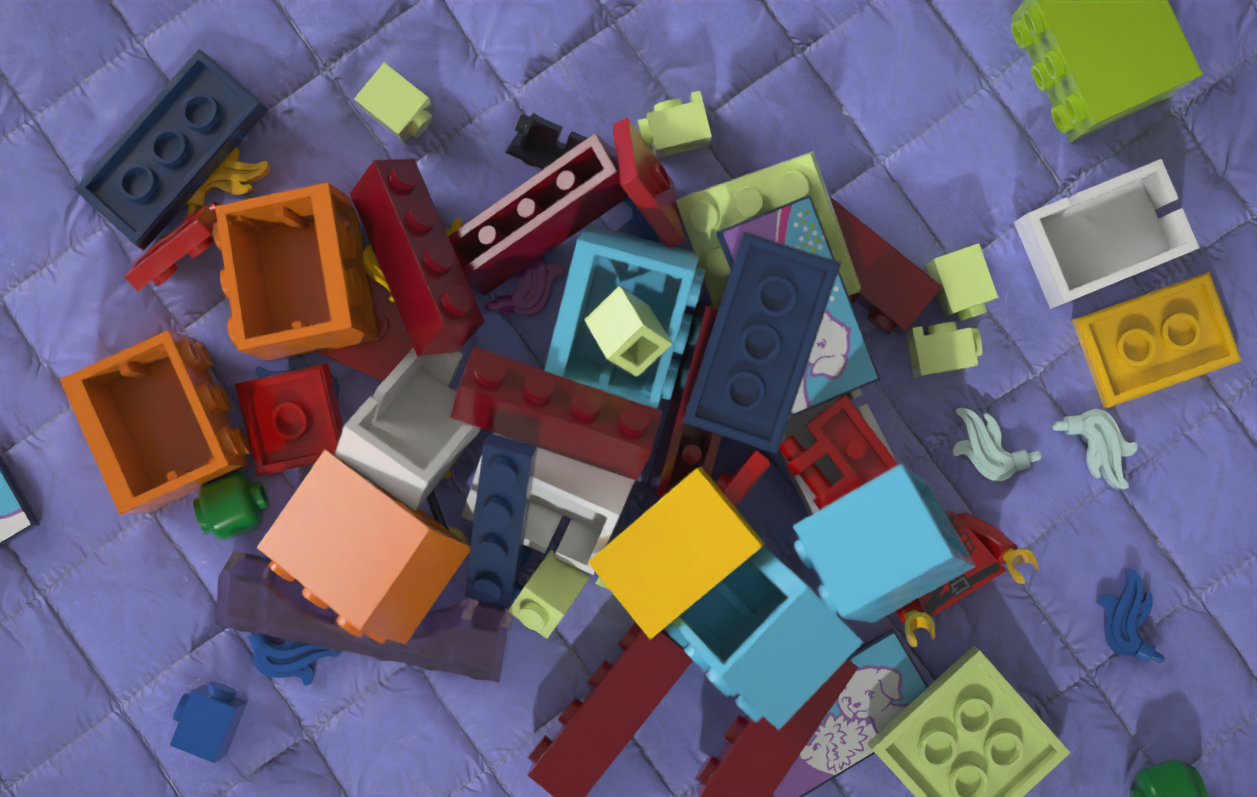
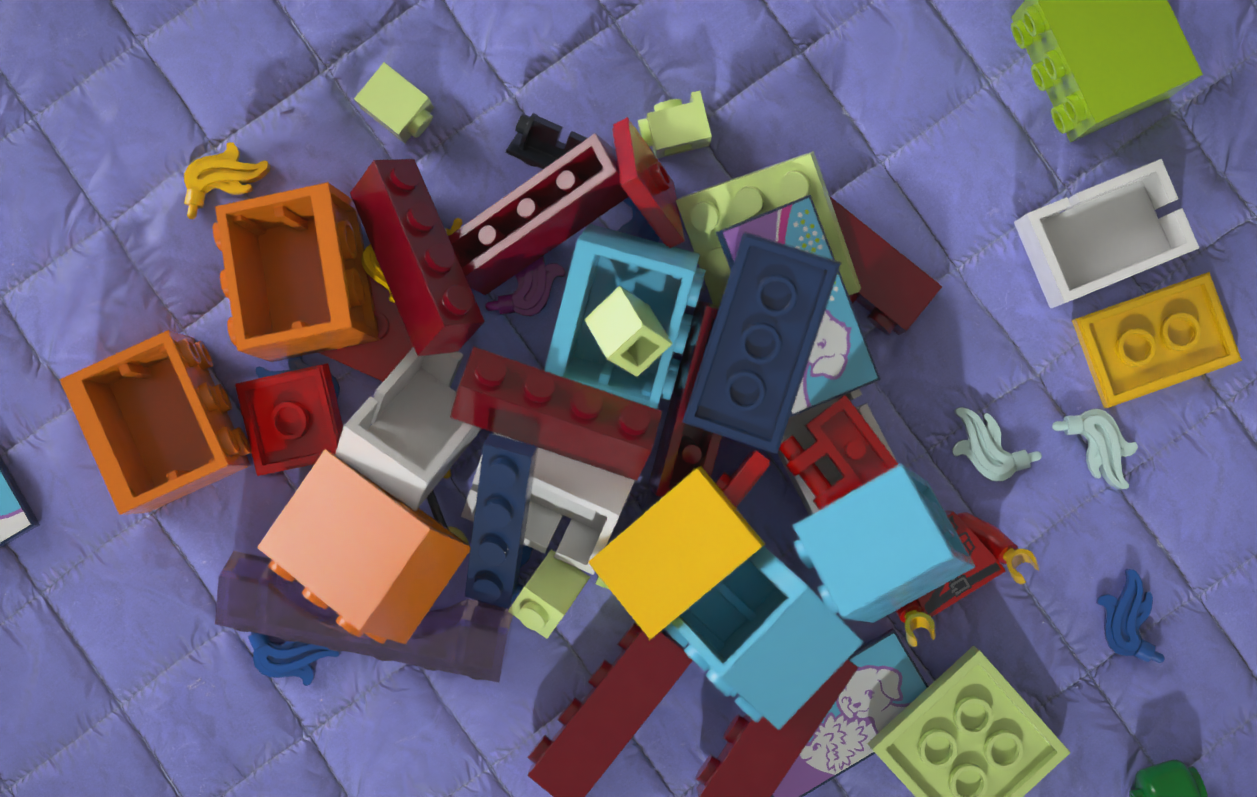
(159, 261): red plate -> none
(171, 149): dark blue tile -> none
(207, 721): blue brick -> none
(230, 505): green head -> none
(943, 349): yellowish green brick -> none
(964, 282): yellowish green brick -> none

